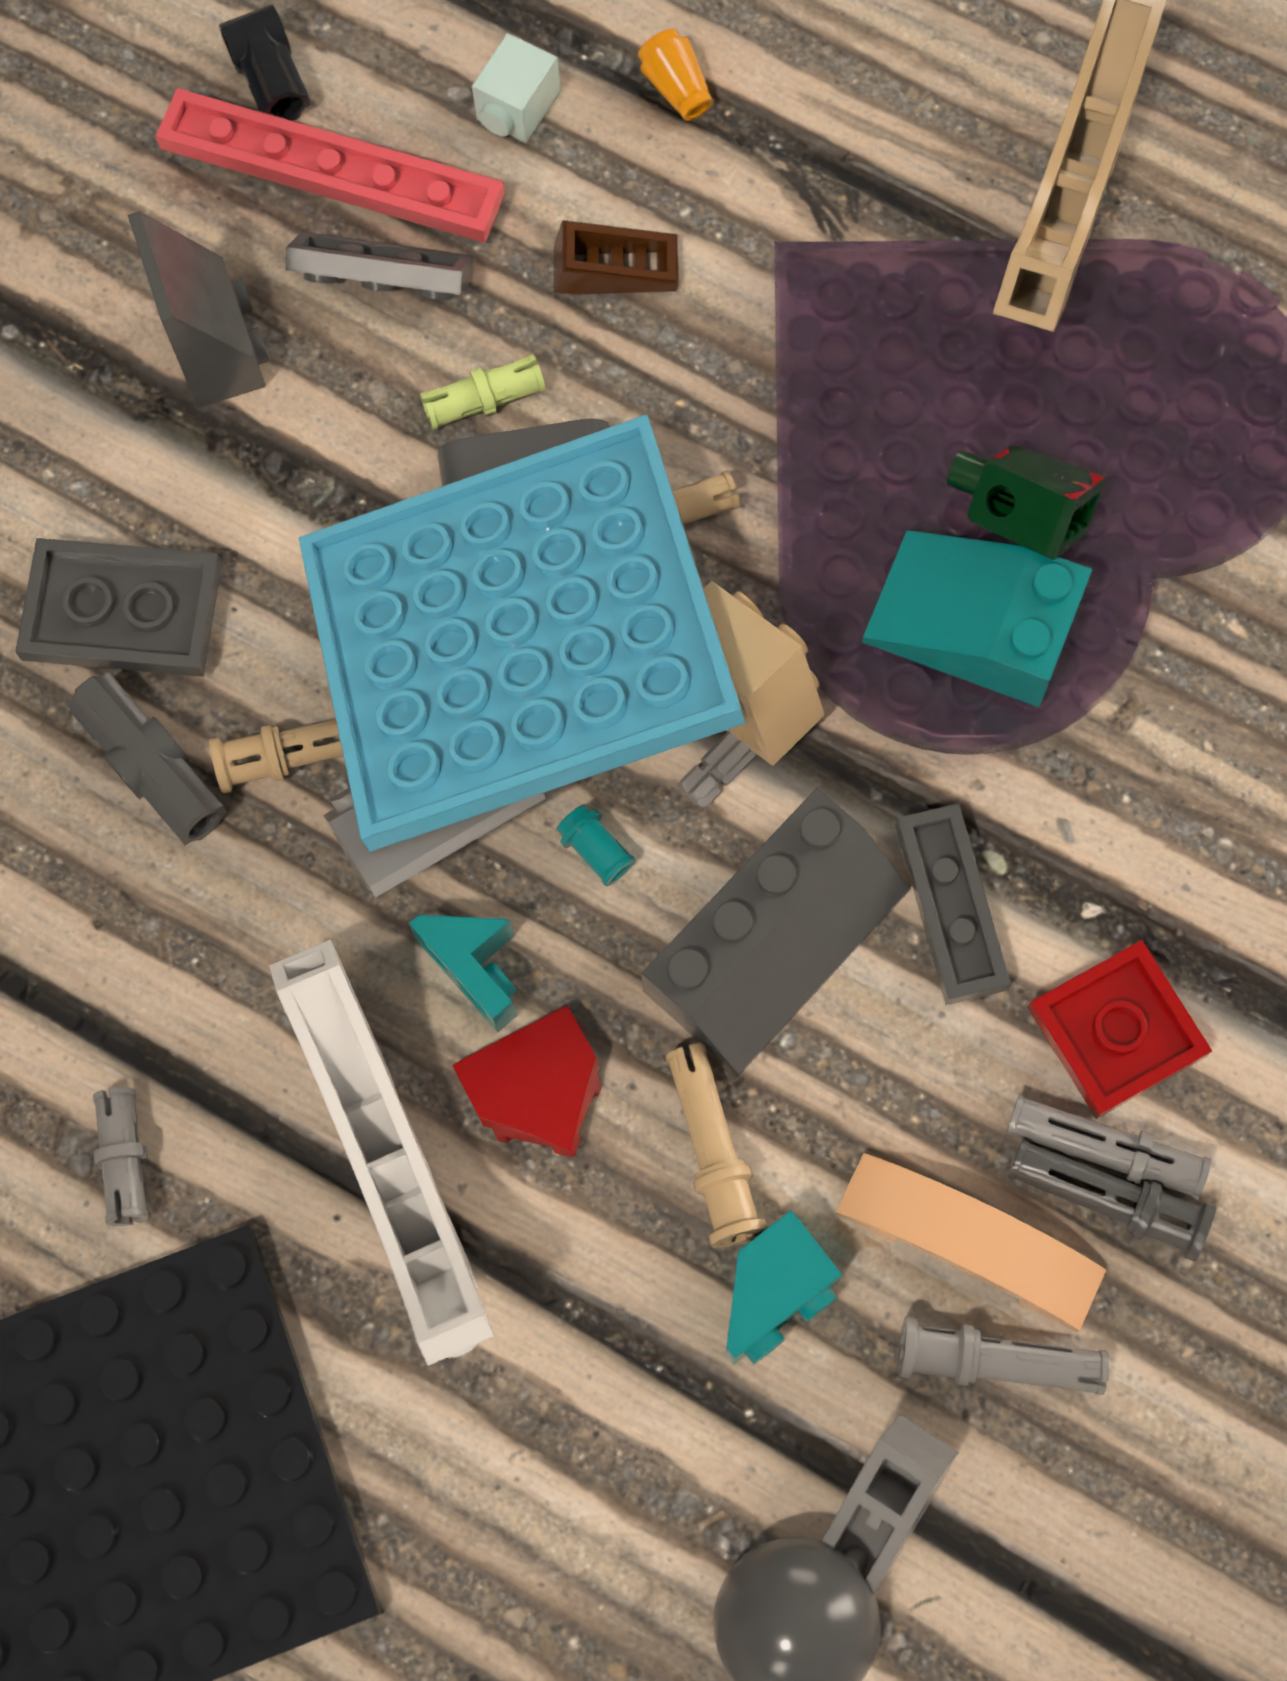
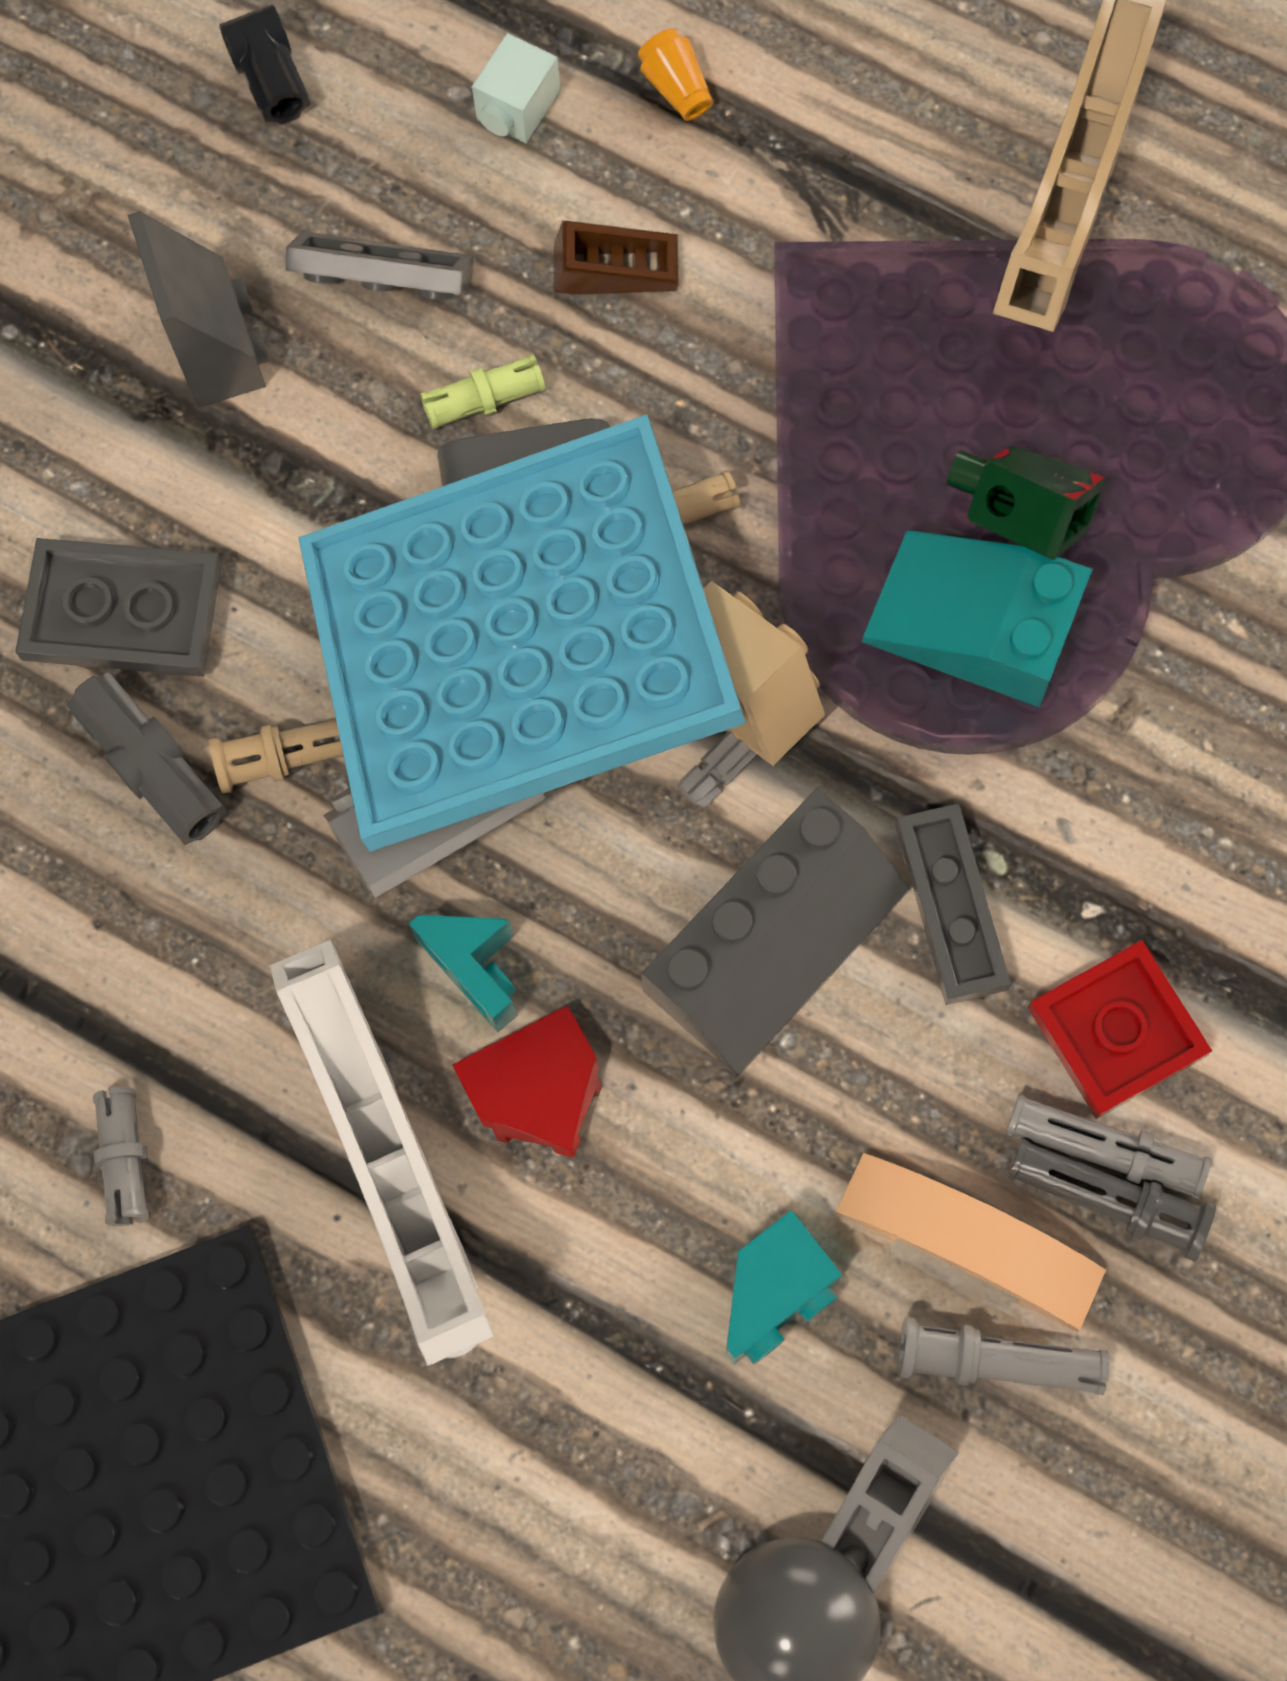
(331, 165): coral plate -> none
(595, 844): teal pin -> none
(721, 1175): tan pin -> none

